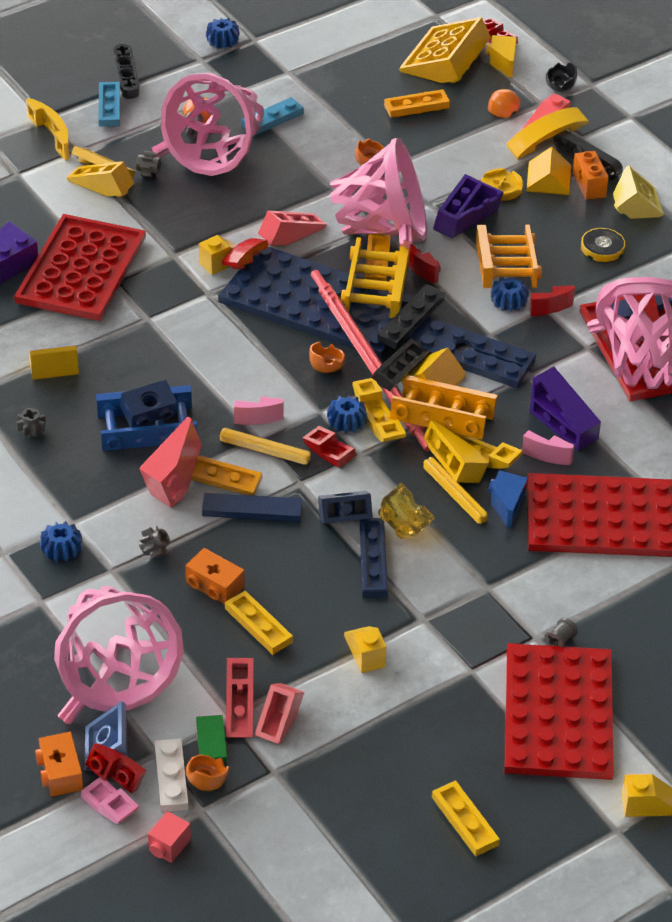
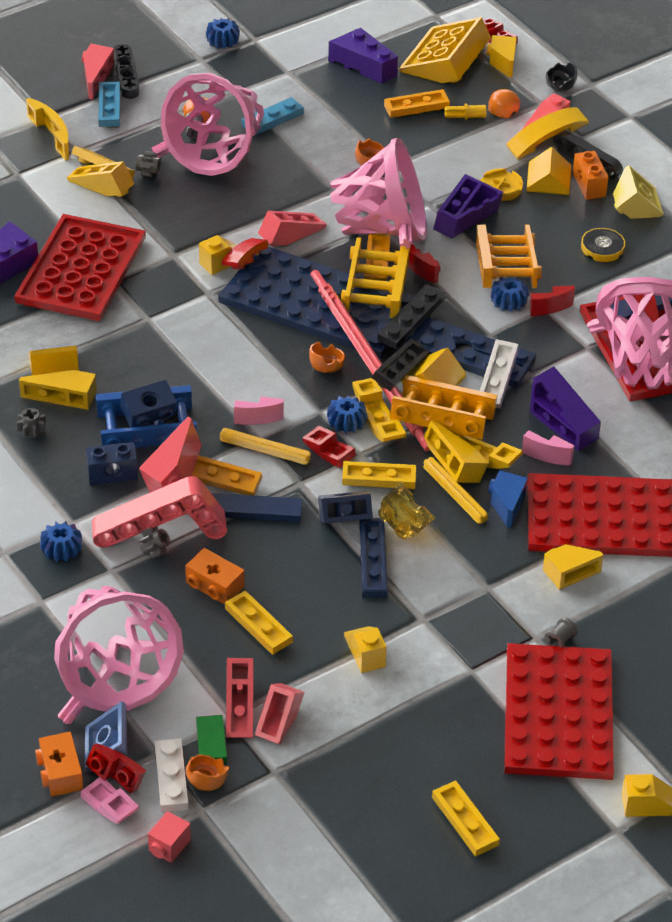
(63, 388): none -> yellow slope
(98, 64): none -> coral slope
(111, 463): none -> dark blue brick
(159, 507): none -> coral beam
(364, 54): none -> dark purple wedge
(378, 474): none -> yellow plate
(465, 111): none -> yellow axle
(499, 369): none -> white plate
(571, 564): none -> yellow slope

